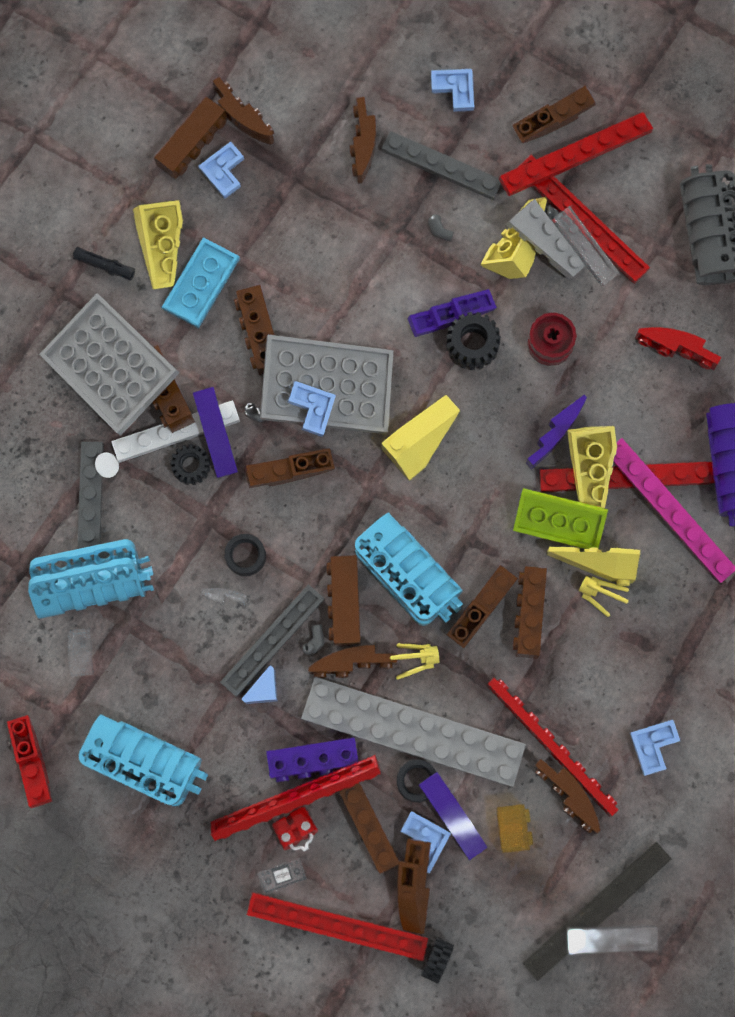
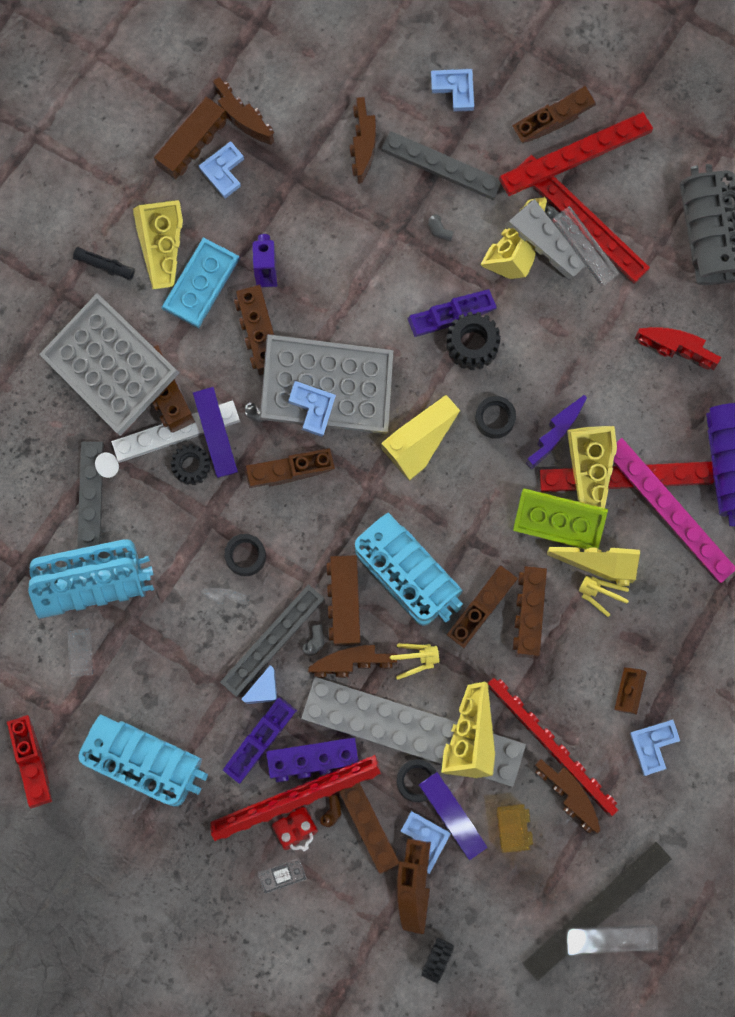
(259, 740): none -> dark purple slope
(264, 261): none -> dark purple torso
(333, 813): none -> reddish brown arm
(337, 926): red plate -> none
(472, 744): none -> light yellow wedge
(495, 433): none -> black tyre
(540, 341): dark red wheel -> none
(630, 690): none -> reddish brown plate

